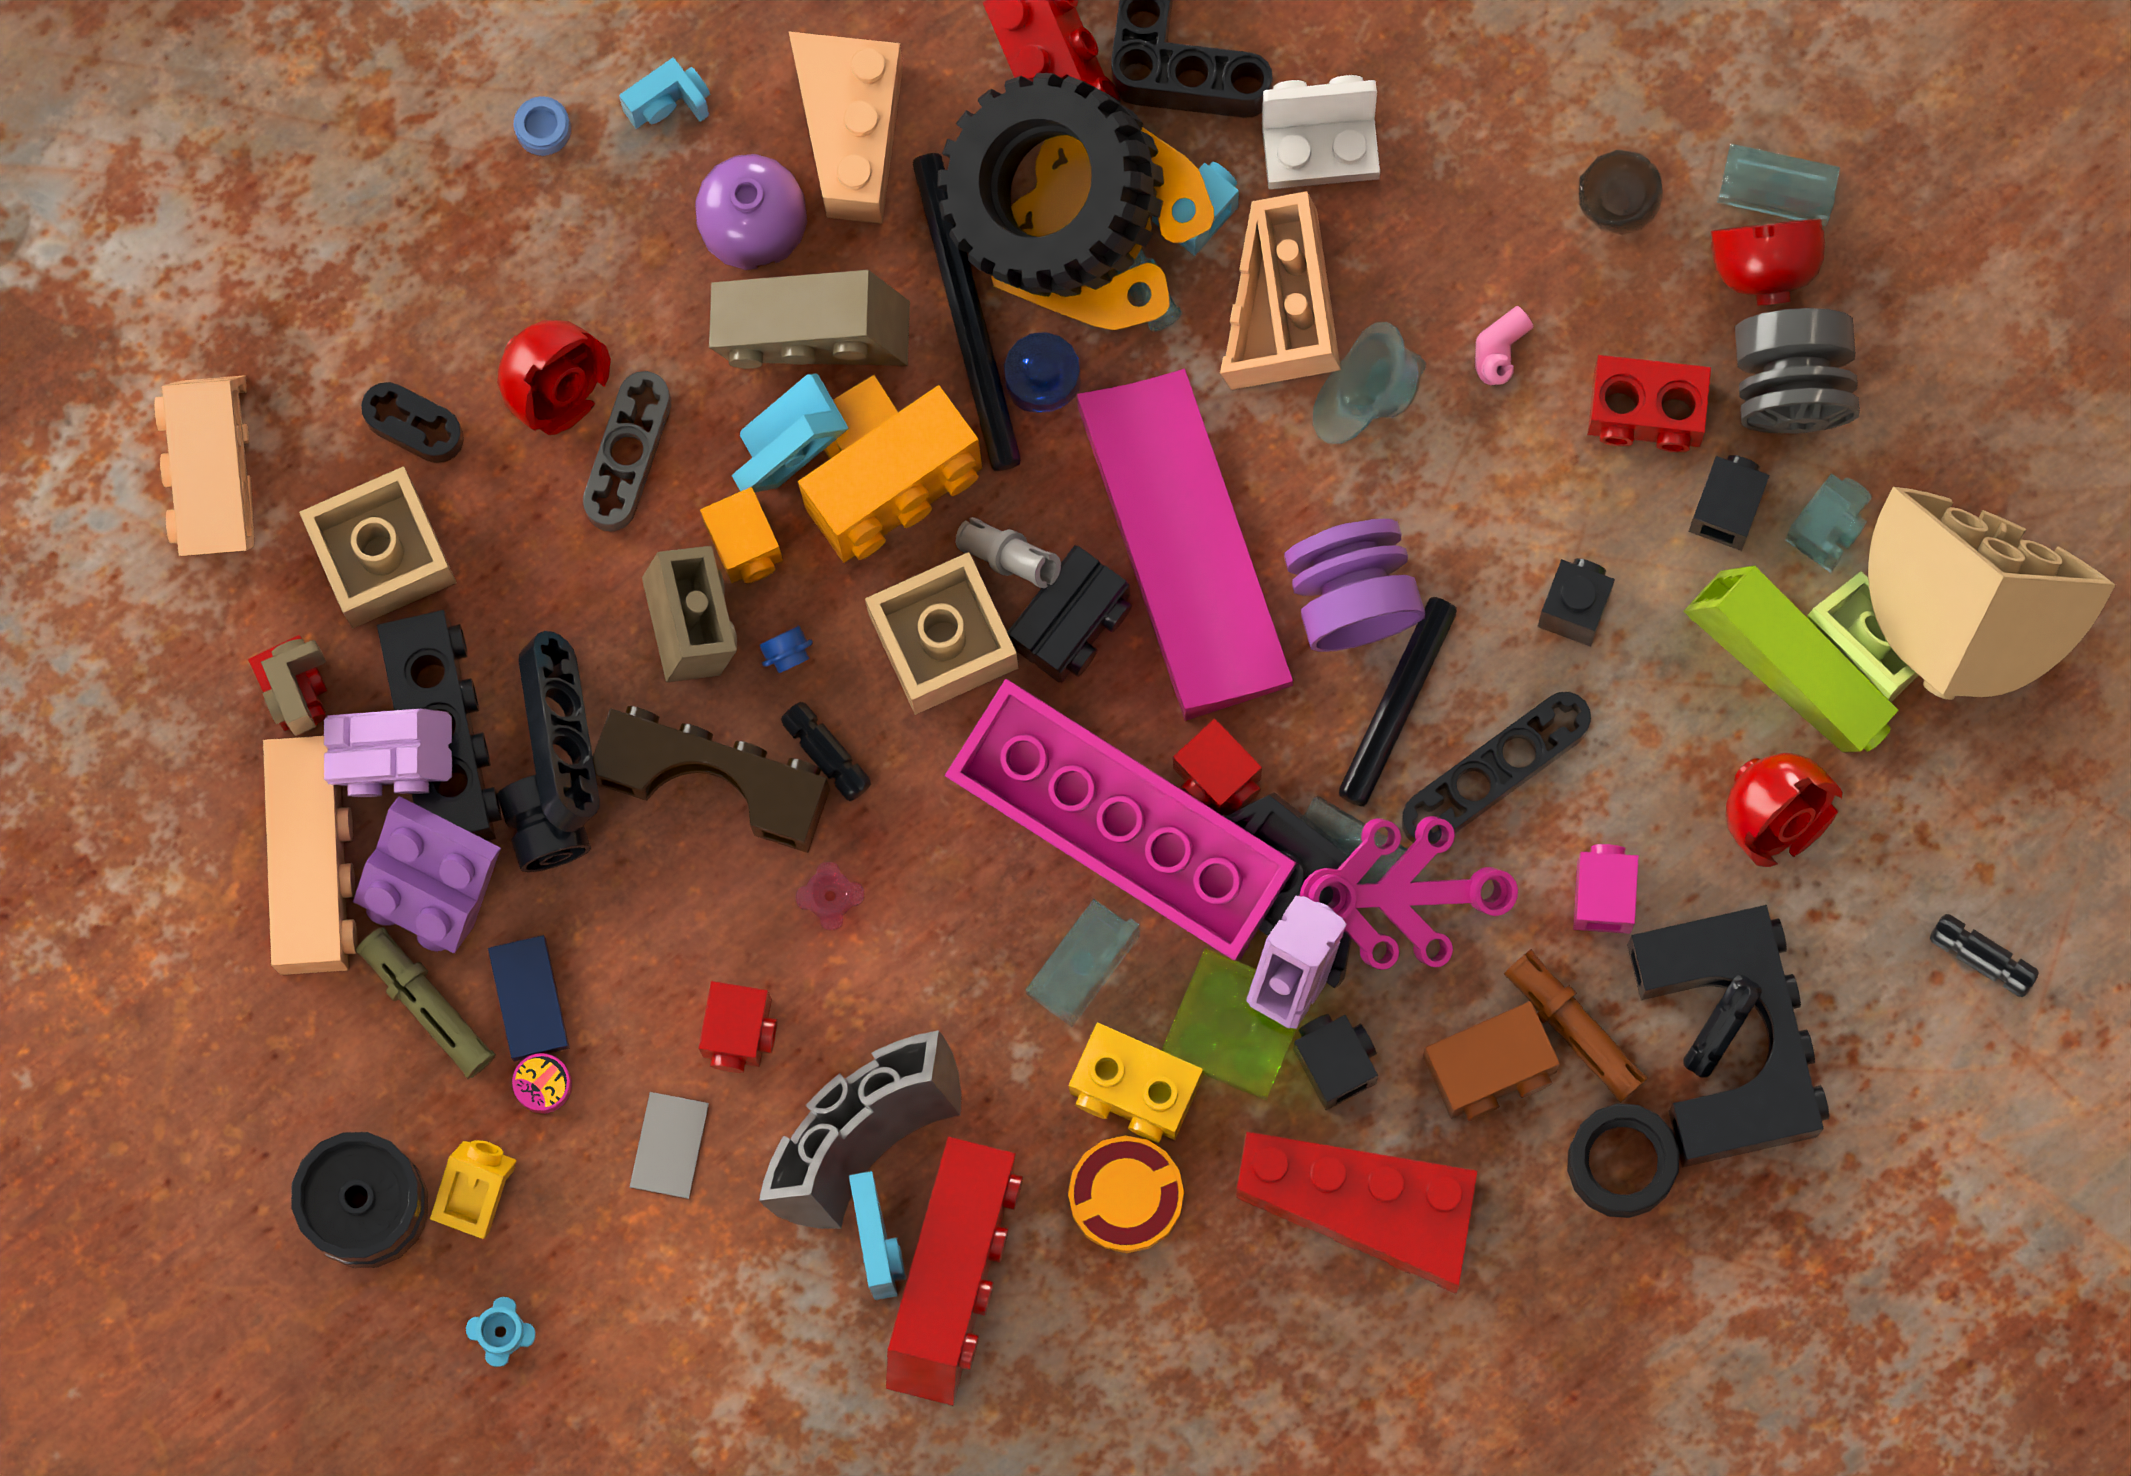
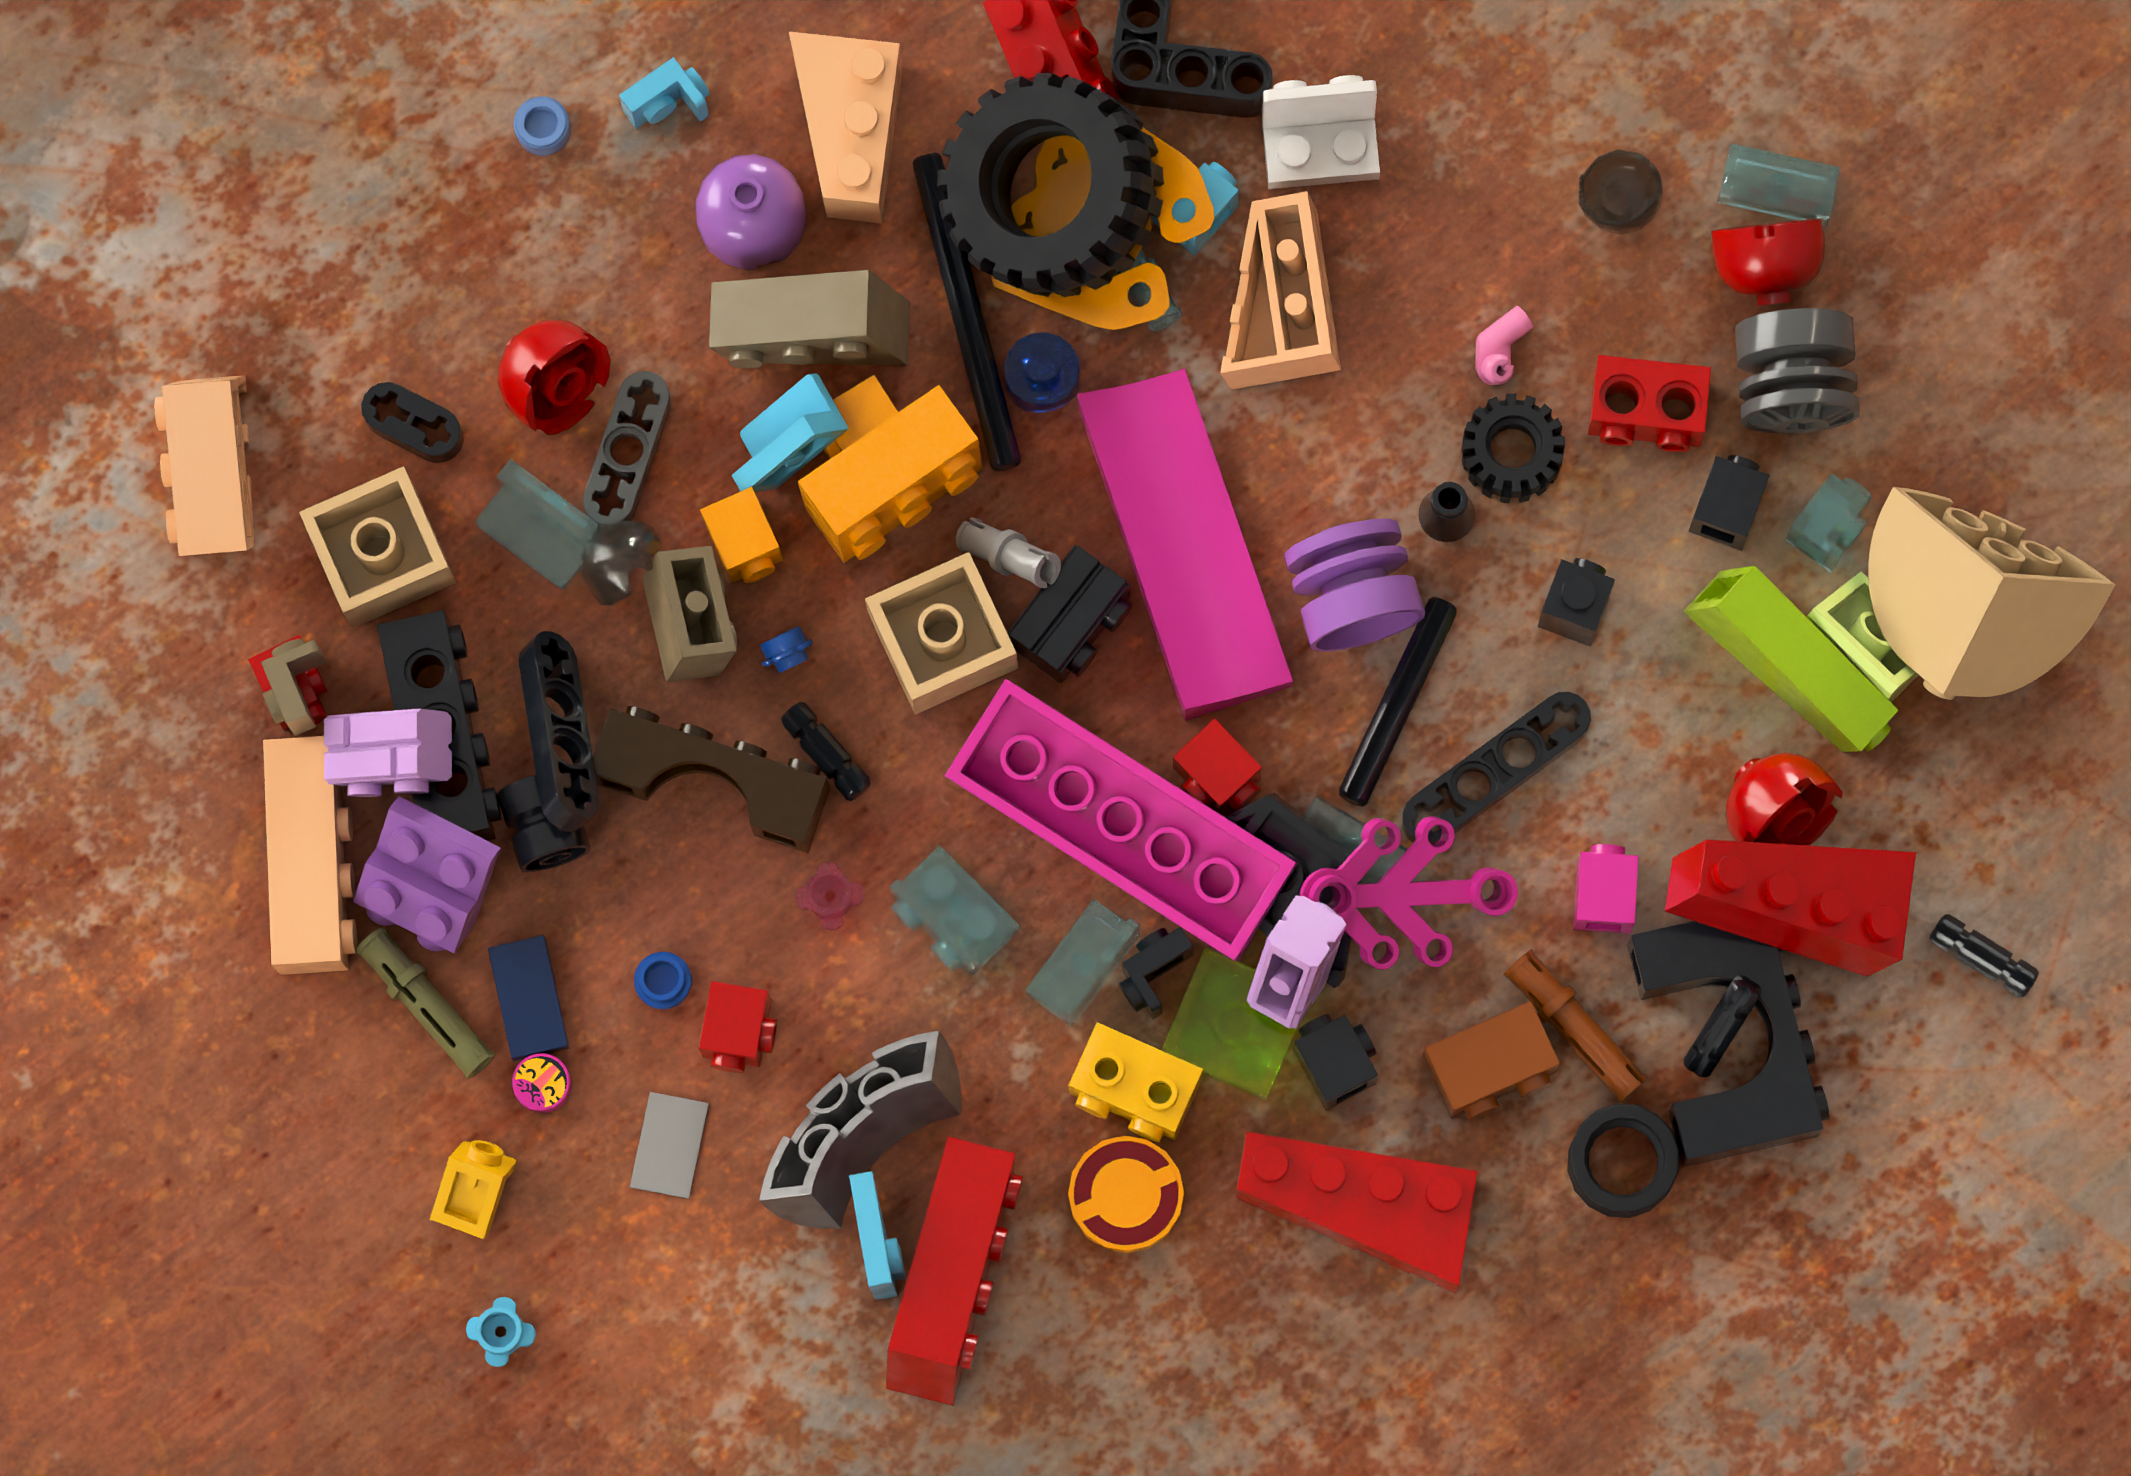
(384, 1224): black wheel -> none
(537, 525): none -> clear light blue panel
(614, 554): none -> clear smoke hair
(662, 980): none -> blue plate
(953, 911): none -> clear light blue bracket
(1156, 956): none -> black bracket
(1373, 383): clear light blue piece -> none
(1443, 523): none -> black cone
(1518, 415): none -> black tyre
(1800, 898): none -> red wedge

